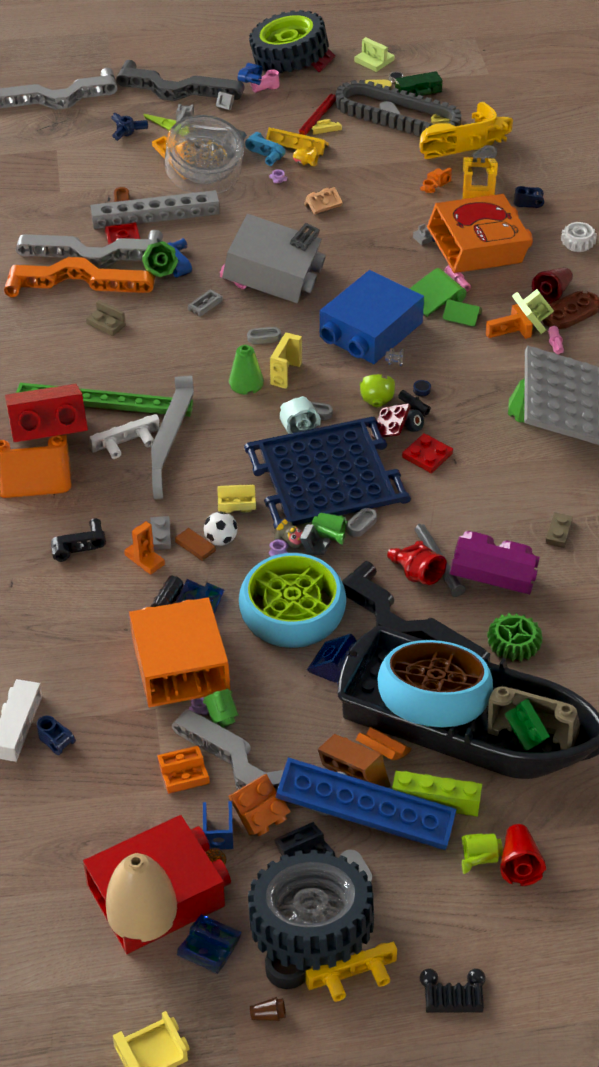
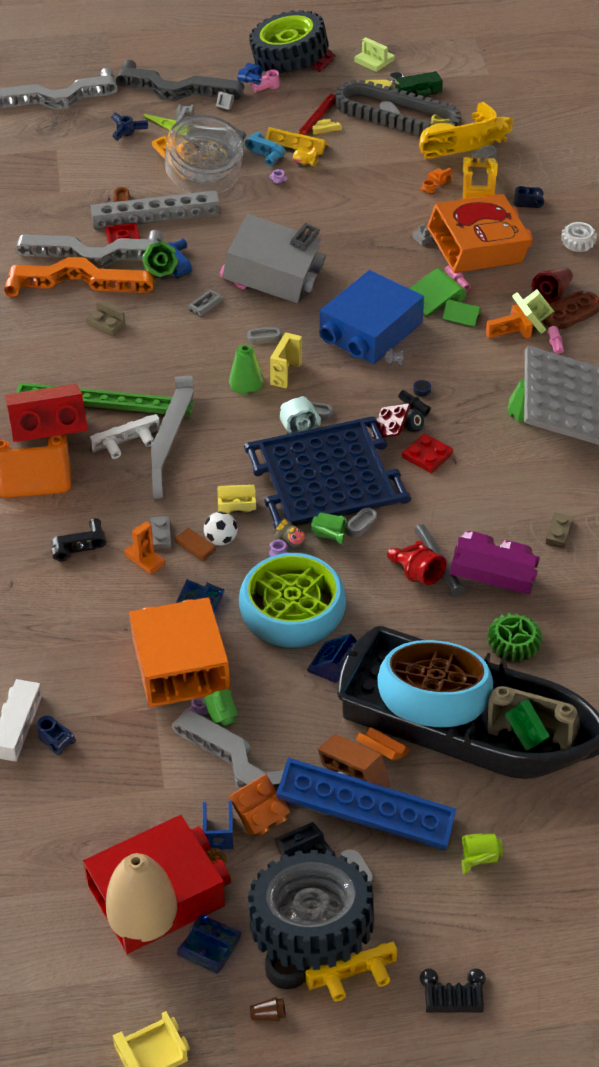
(168, 592): black axle -> none
(183, 769): orange slope -> none
(312, 542): dark grey bracket -> none
(323, 200): light nougat bracket -> none
(377, 390): lime cylinder -> none
(378, 601): black beam -> none
(458, 794): lime brick -> none
(521, 857): red cone -> none

